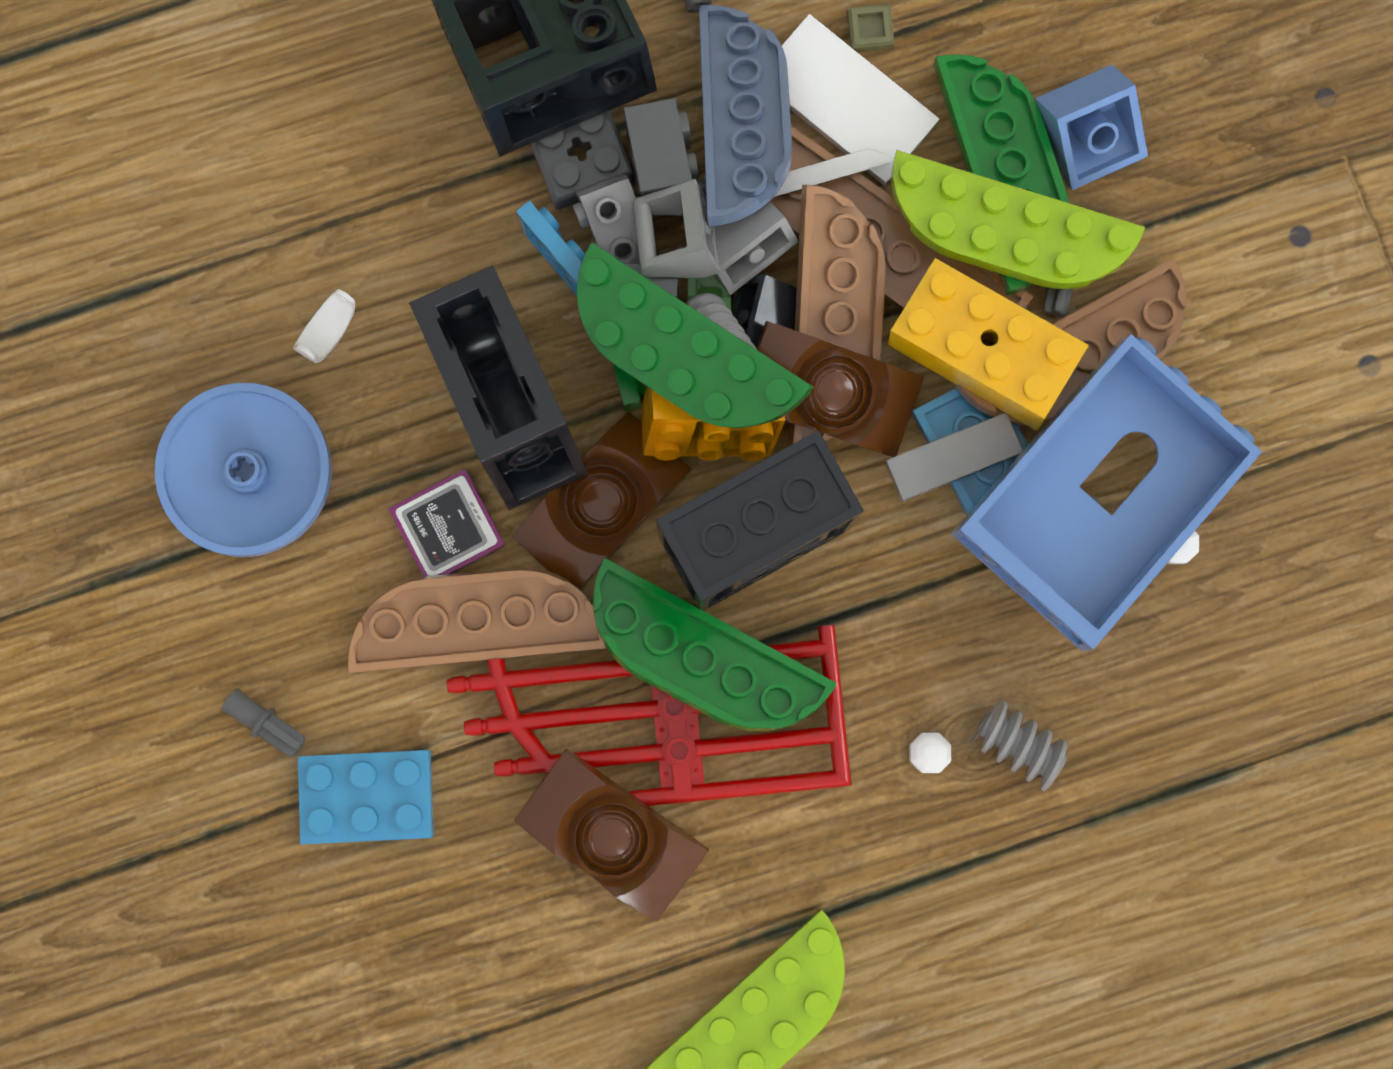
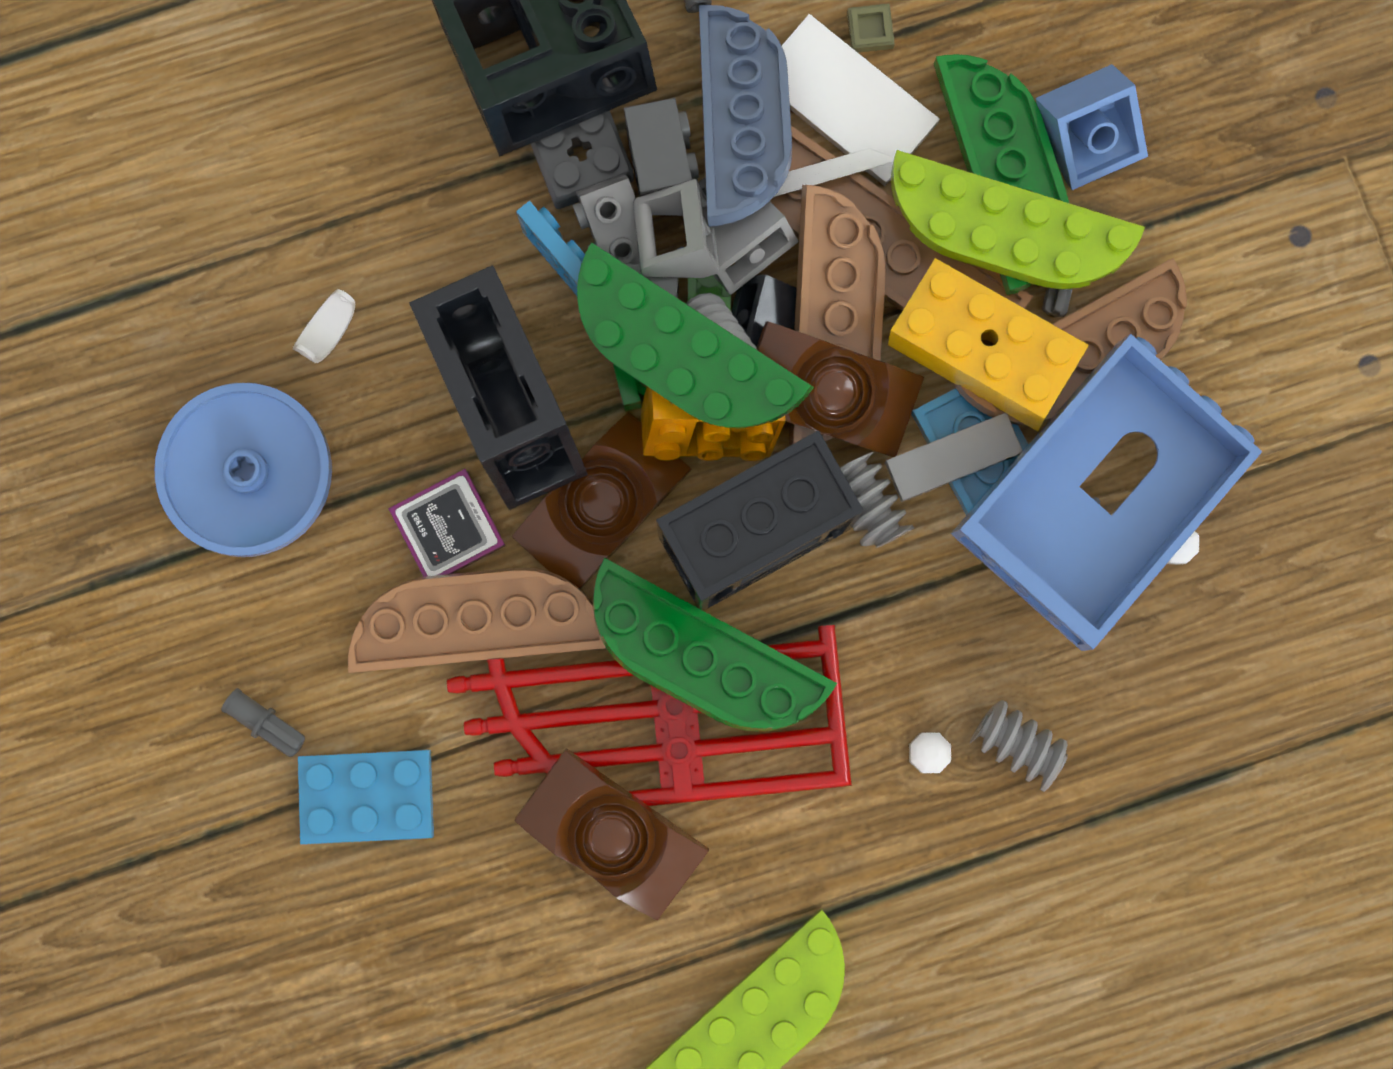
(877, 515): none -> light grey piece

